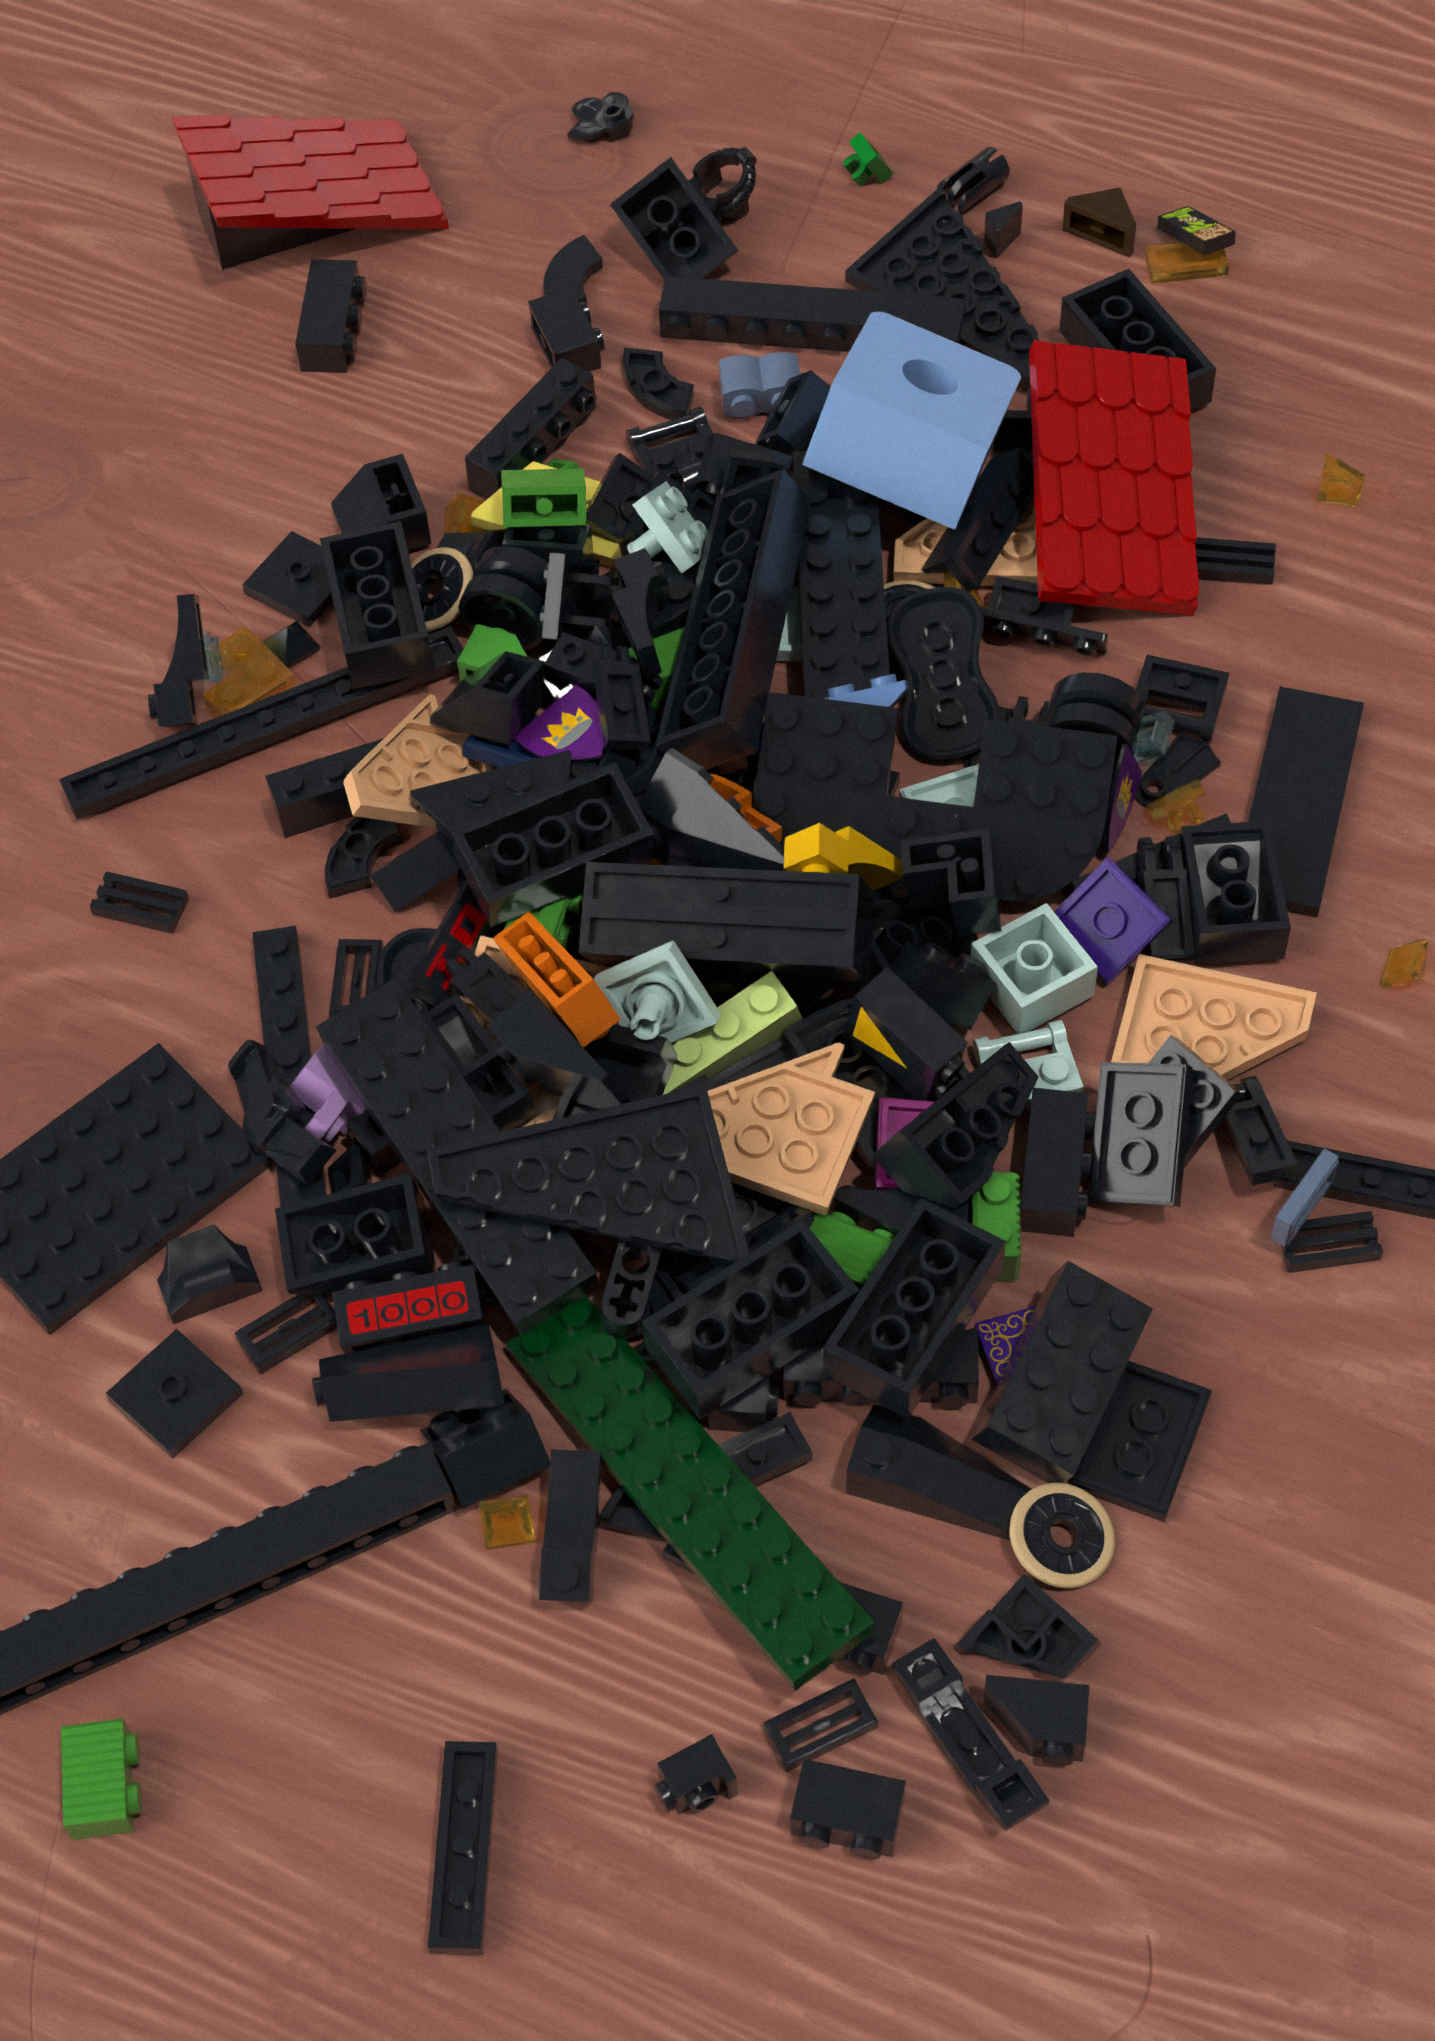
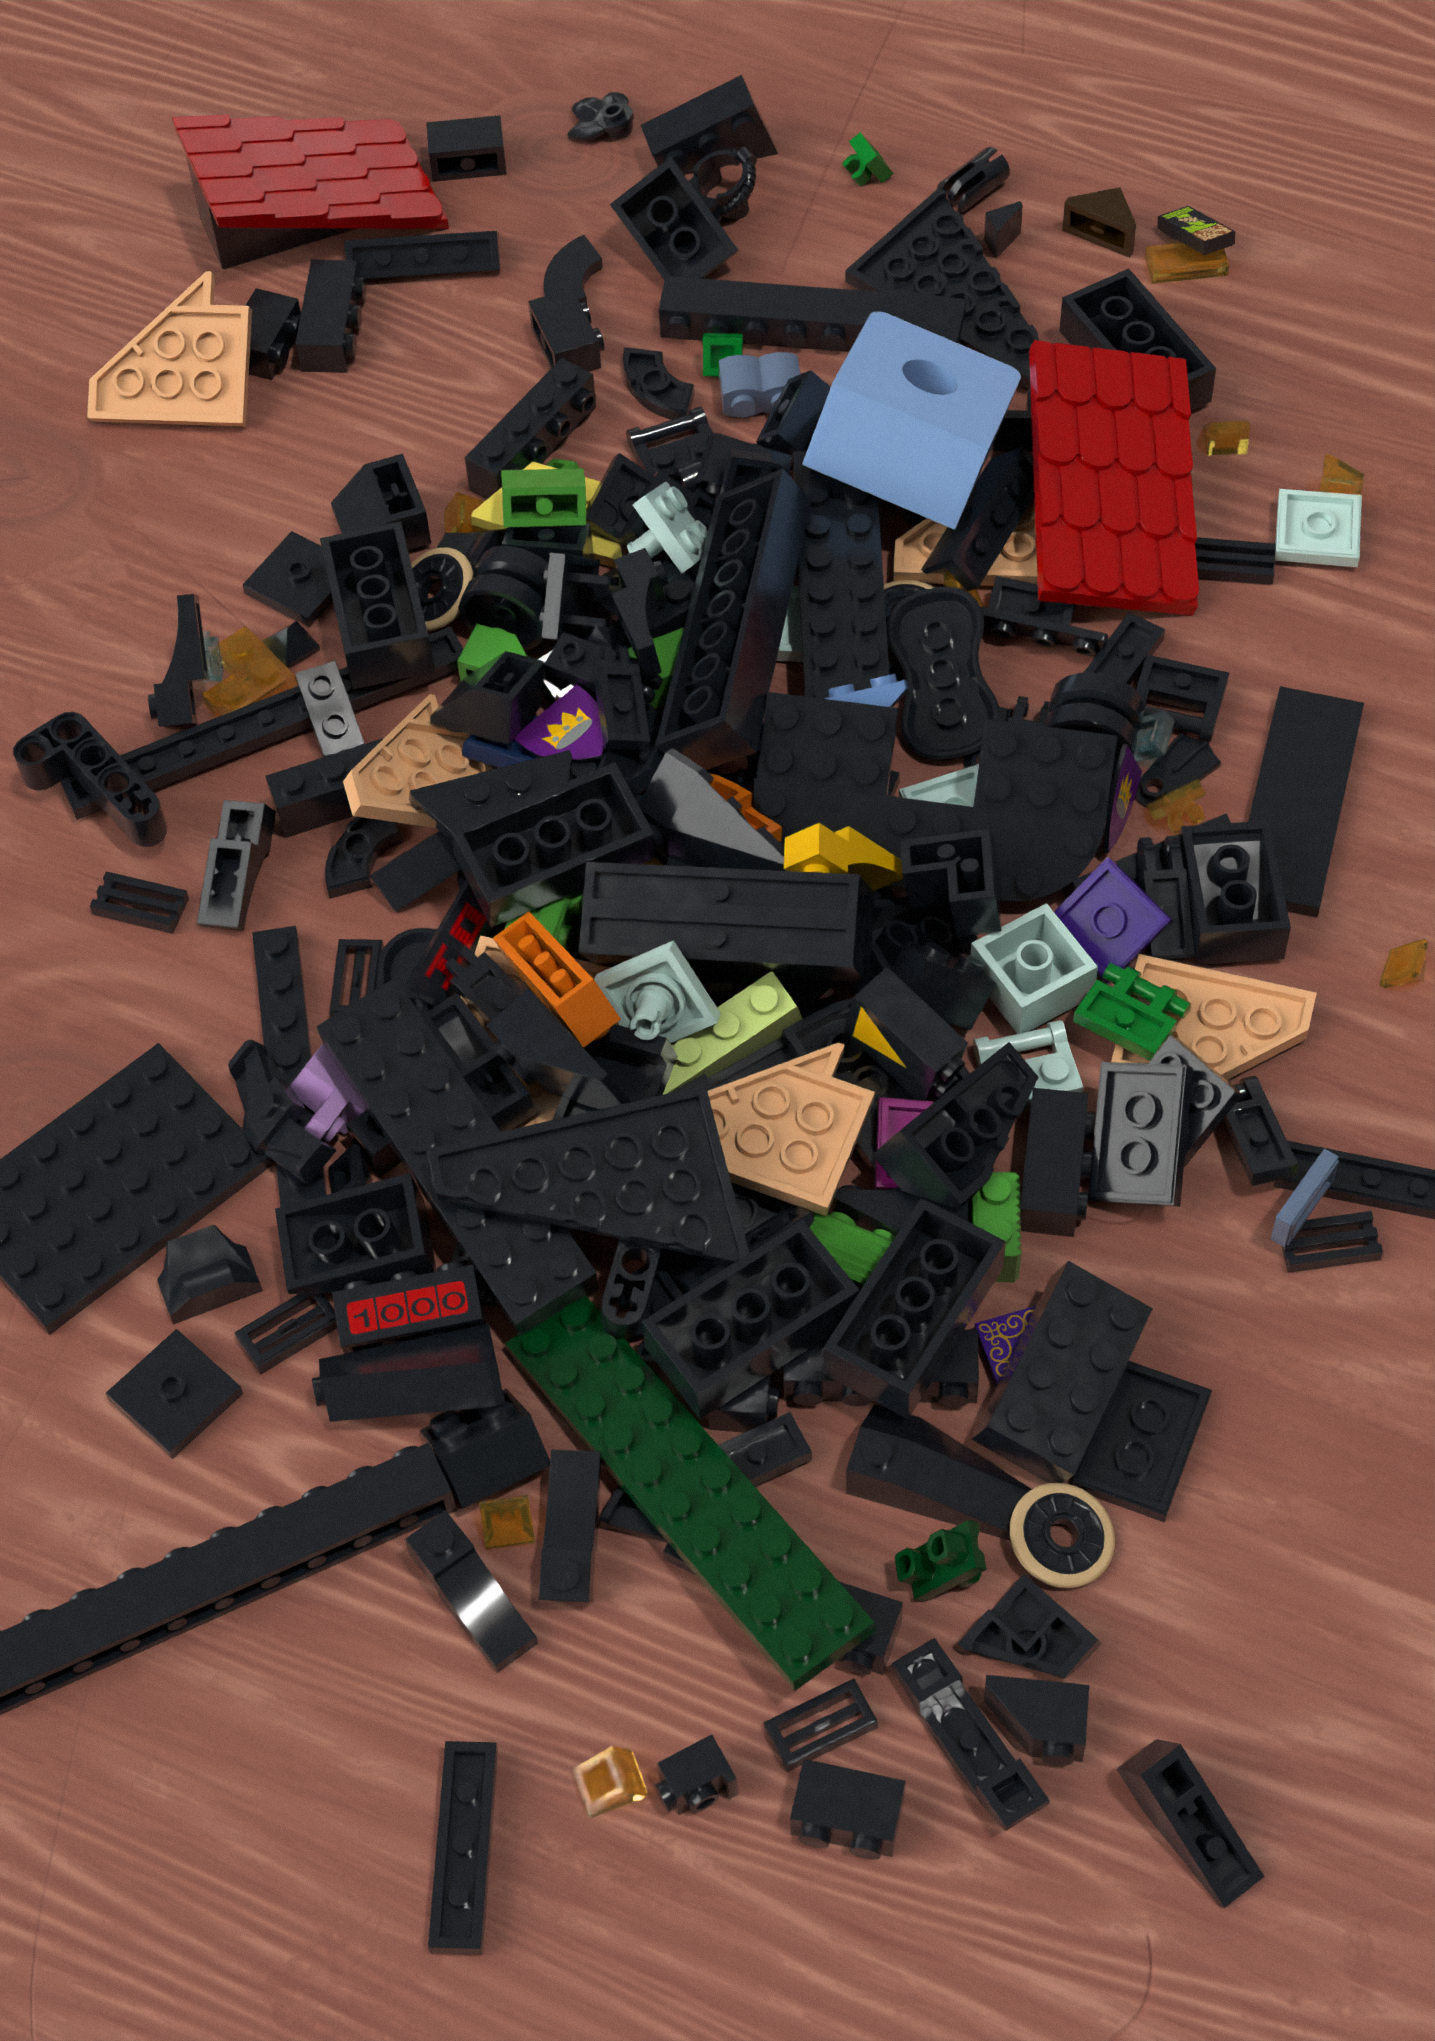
(75, 748): none -> black beam
(99, 1778): bright green brick -> none
(180, 367): none -> light nougat wing
(234, 863): none -> black slope
(272, 331): none -> black brick
(328, 709): none -> hinge
(425, 254): none -> black panel
(466, 148): none -> black brick
(470, 1591): none -> black slope
(609, 1781): none -> clear yellow slope
(709, 123): none -> black wedge
(717, 347): none -> green tile
(942, 1562): none -> dark green hips
(1126, 1020): none -> green plate
(1127, 649): none -> black plate
(1190, 1819): none -> black slope
(1226, 437): none -> clear yellow slope
(1318, 528): none -> light aqua plate

